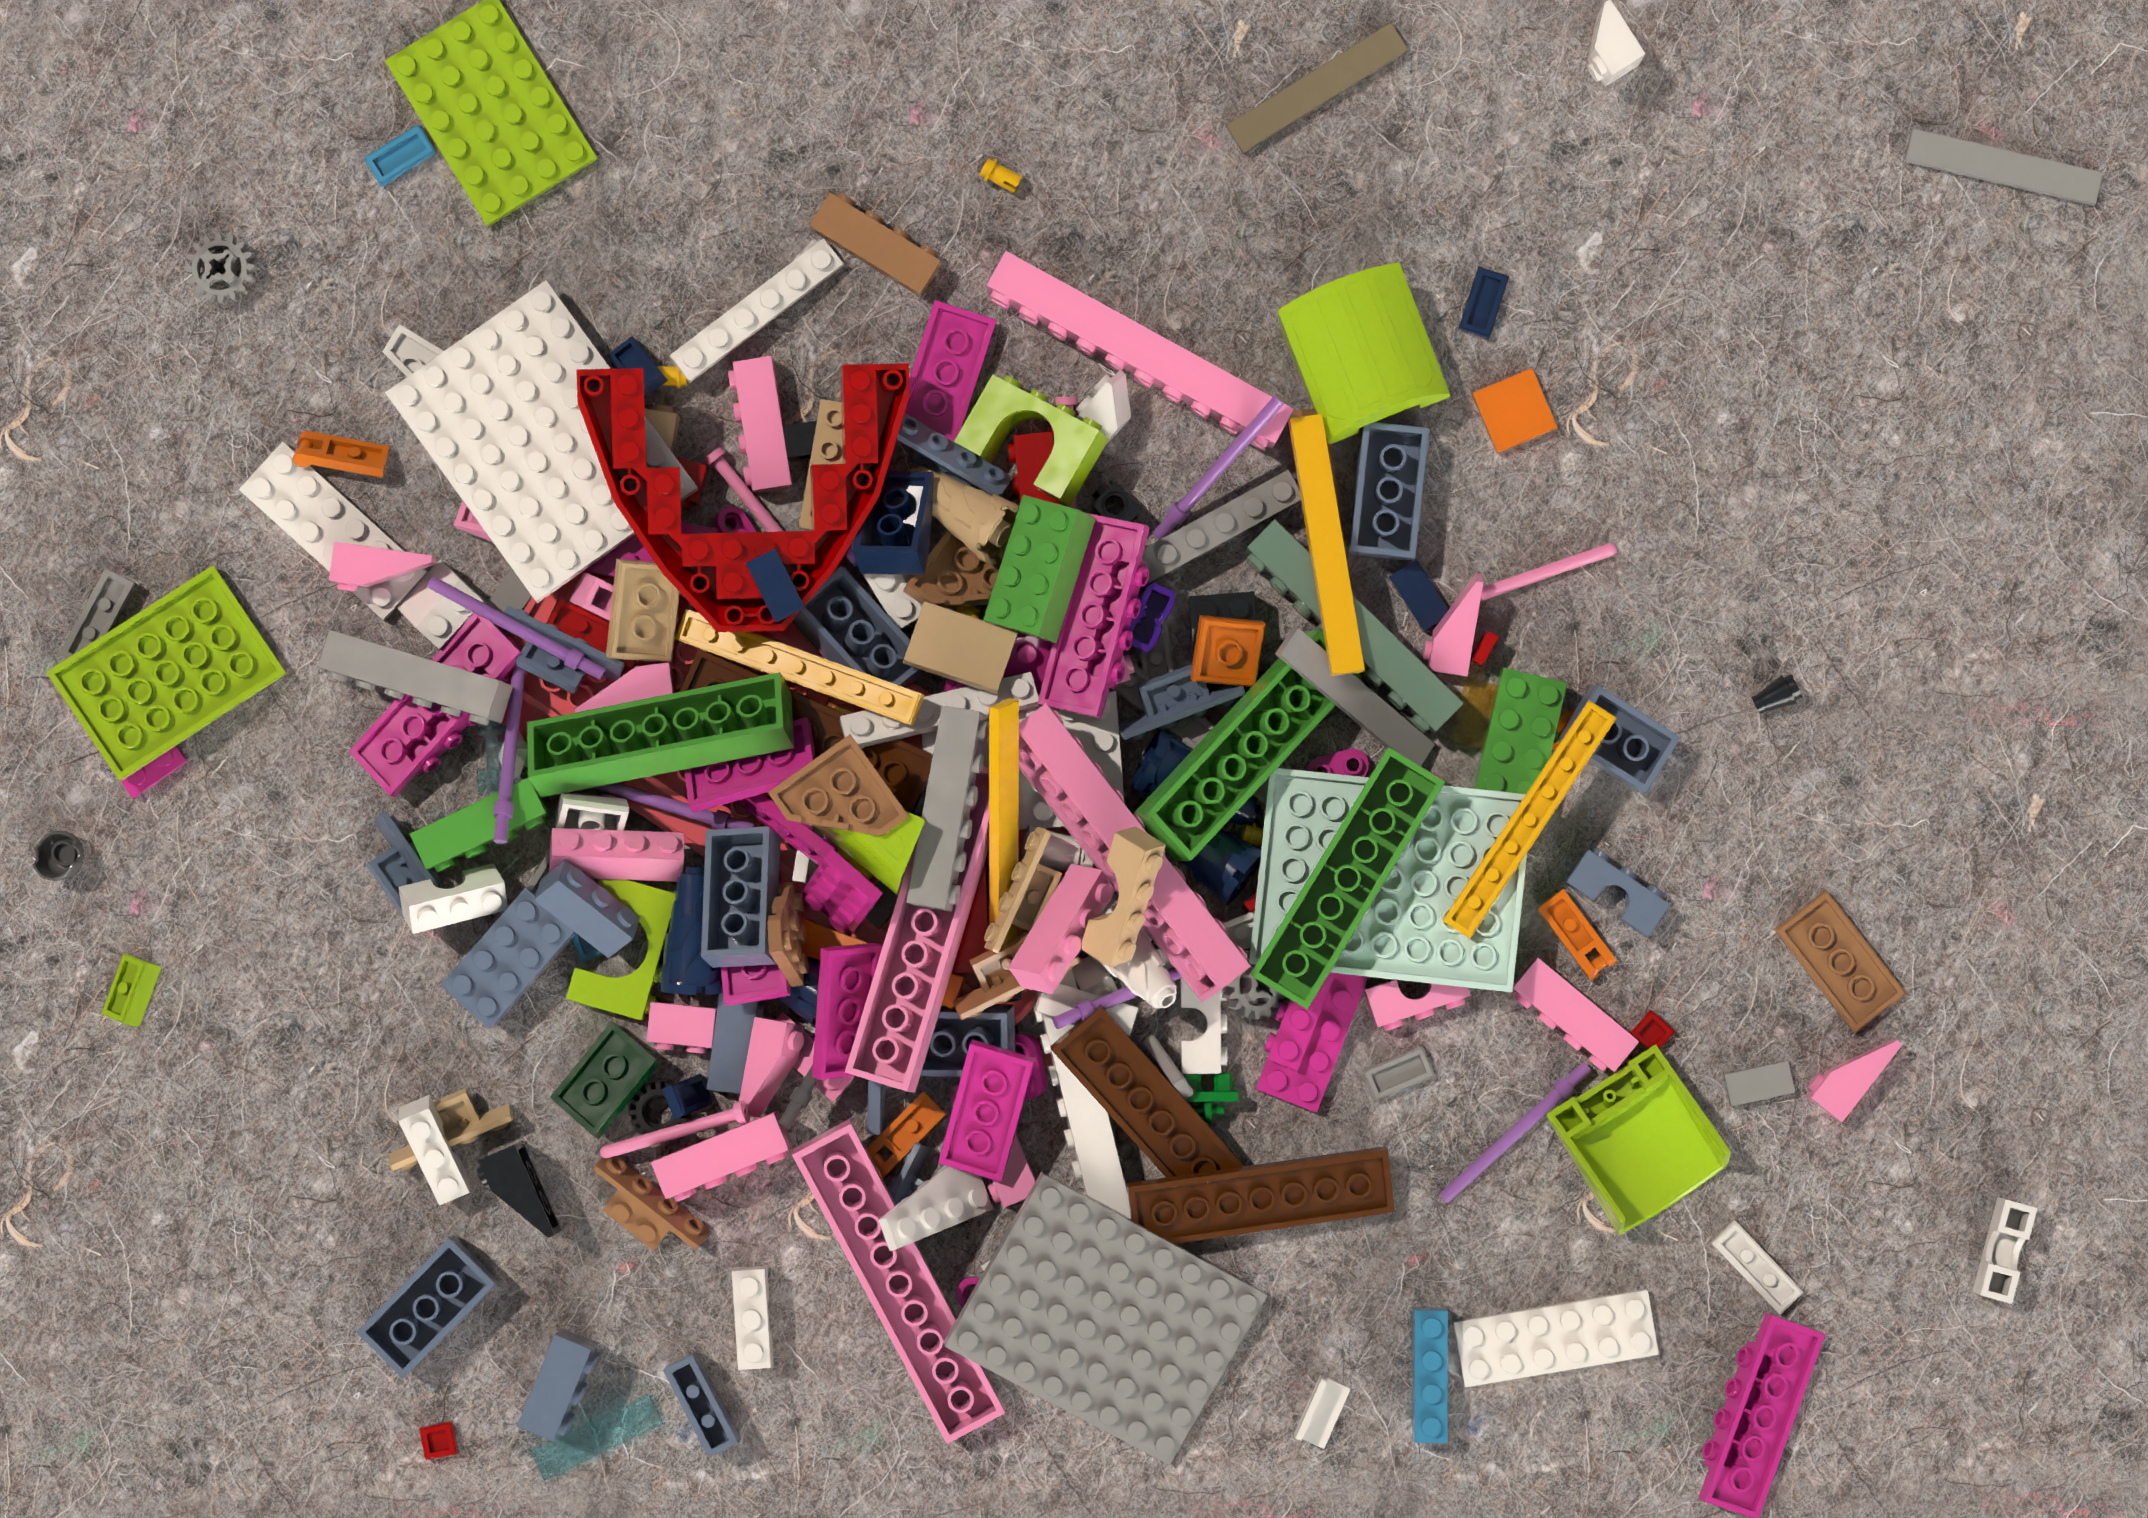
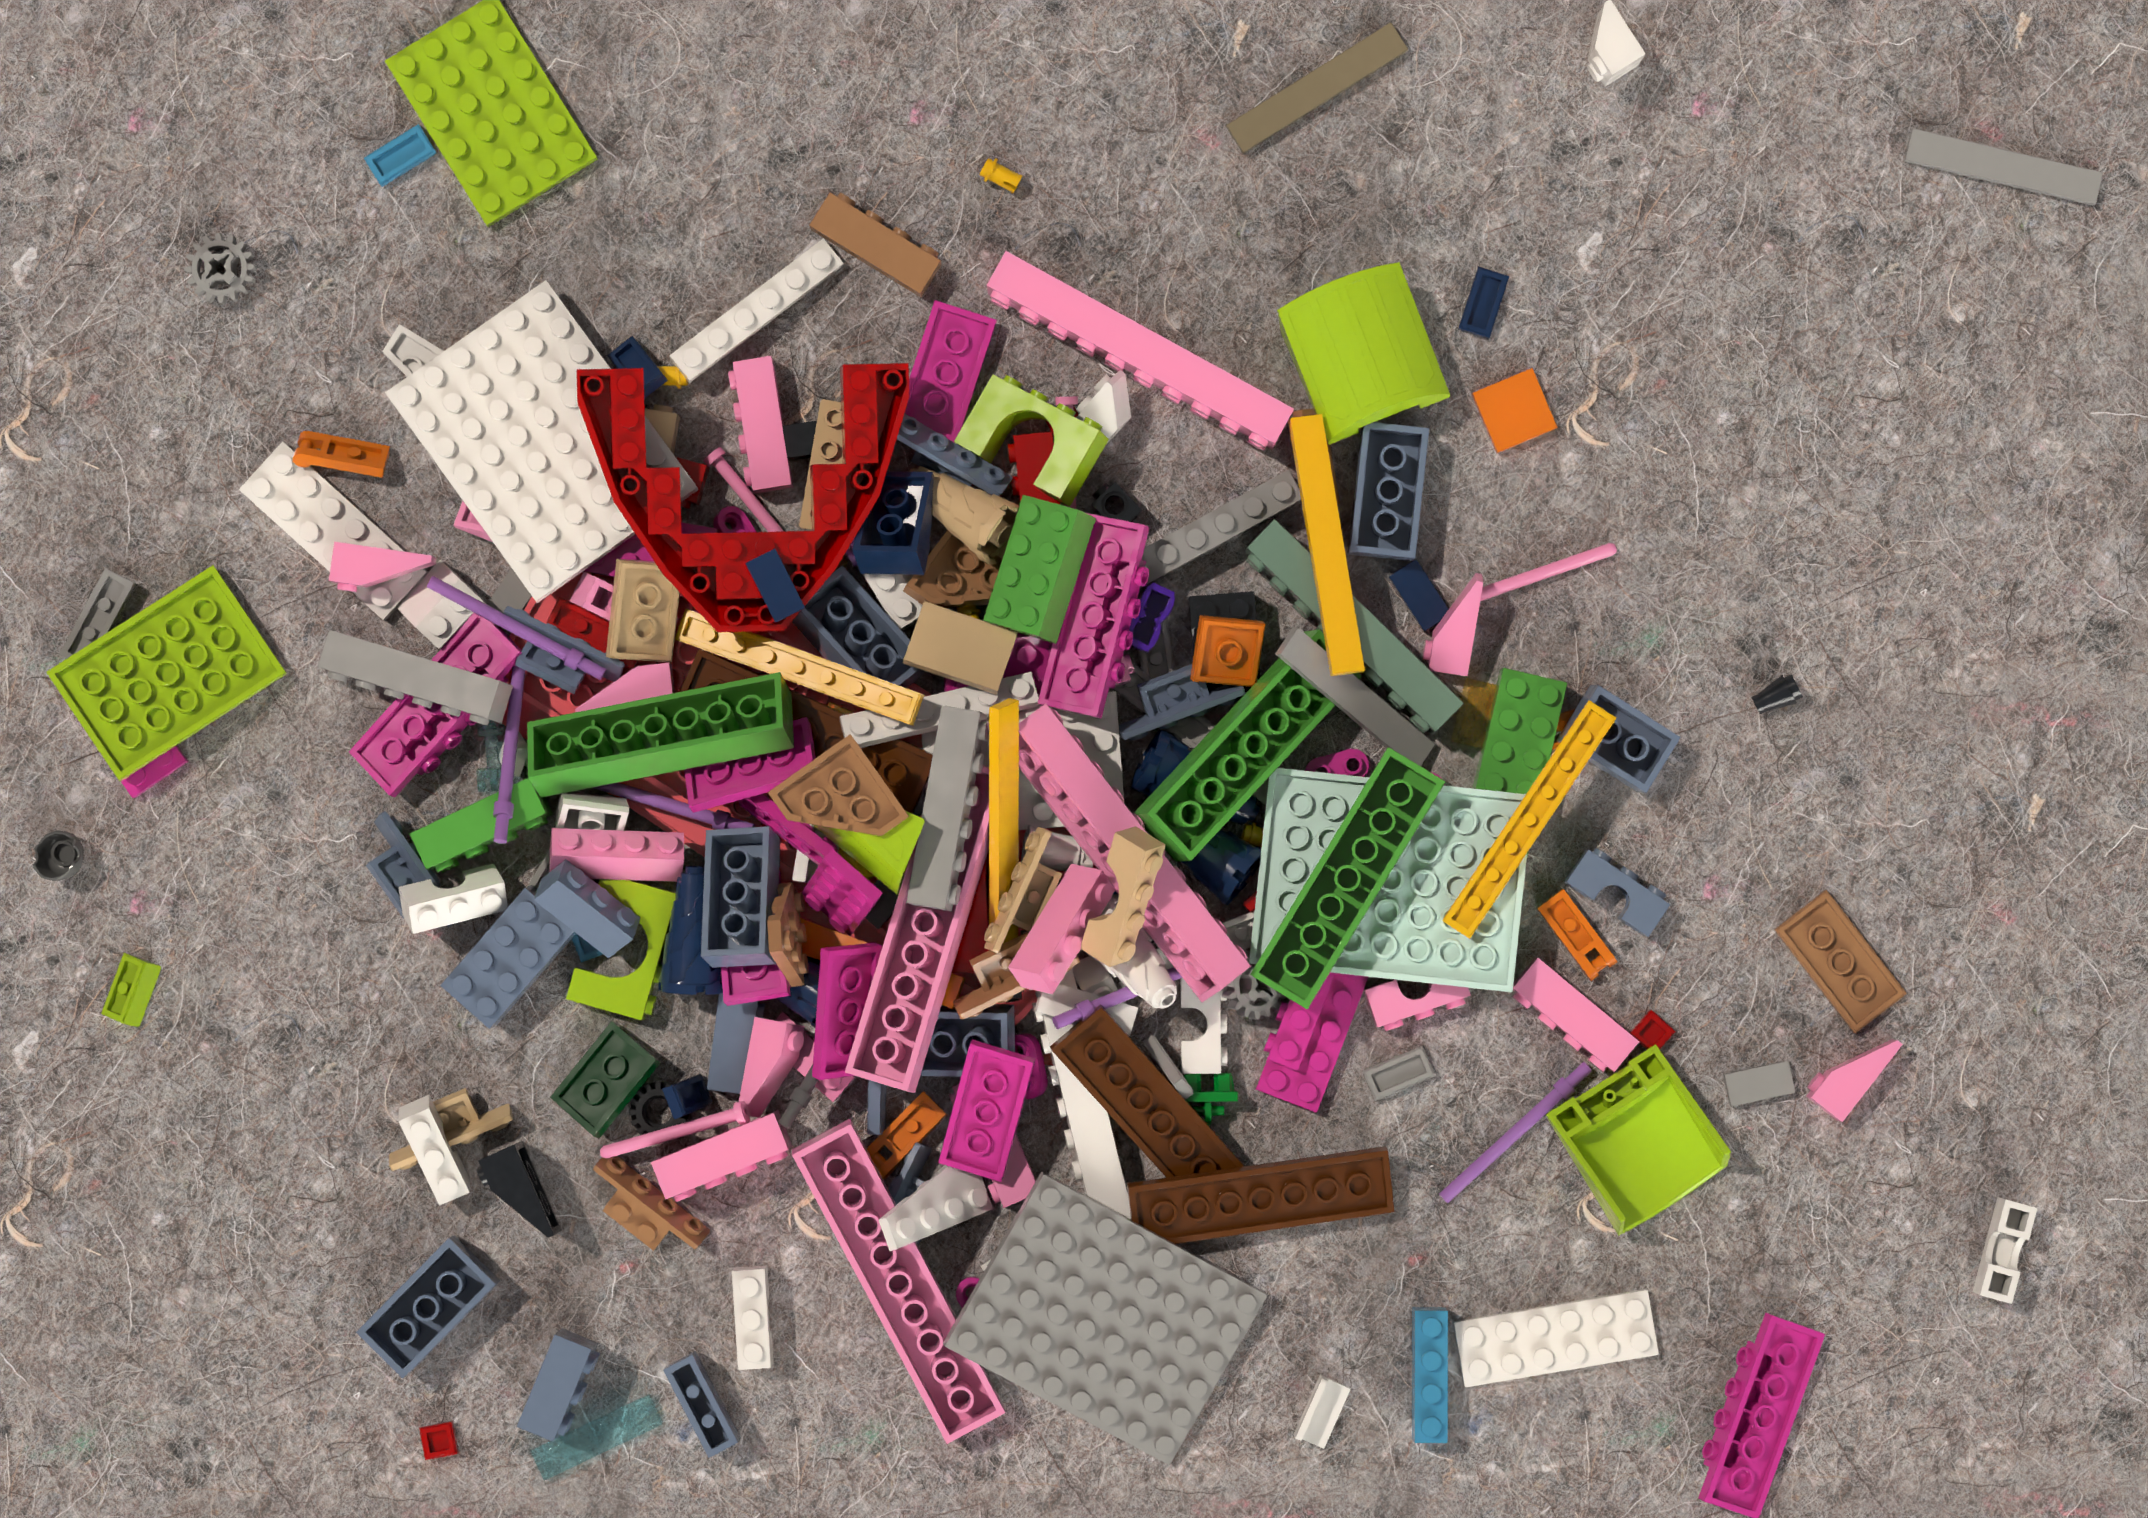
(681, 1026): bright pink brick -> none
(1180, 510): medium lavender bar -> none
(1484, 648): red tile -> none
(1757, 1267): white tile -> none

